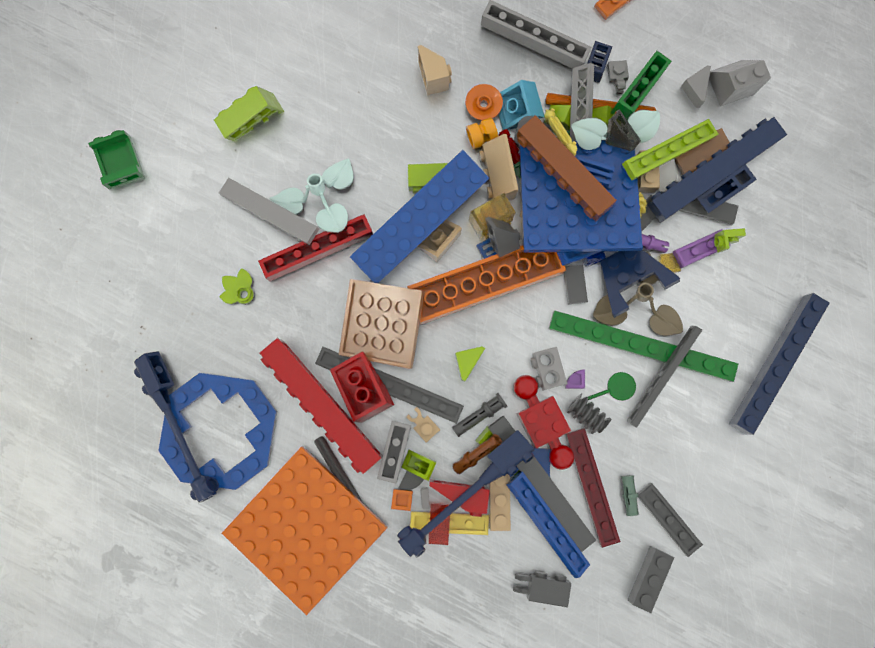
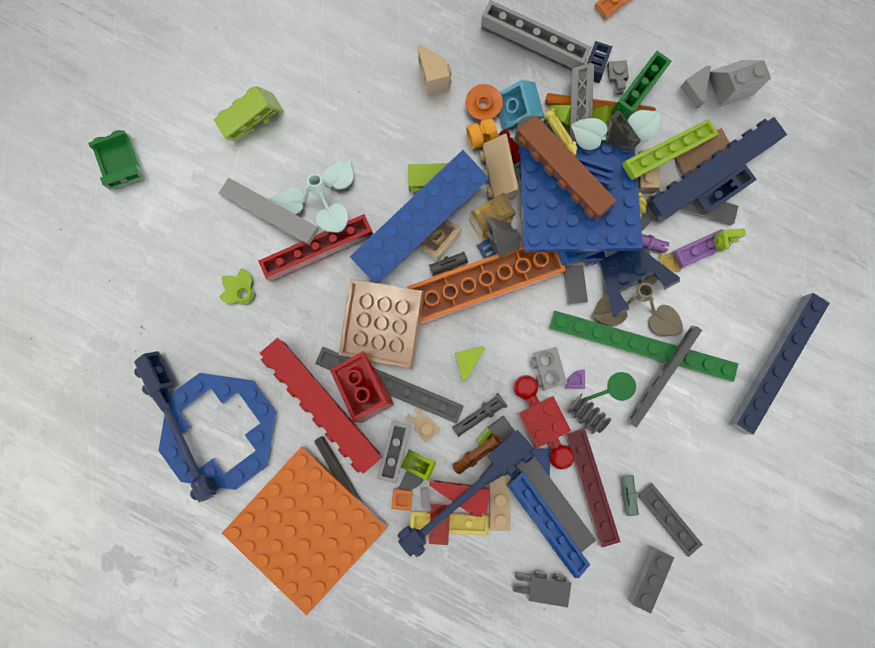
(447, 263): none -> dark grey pin

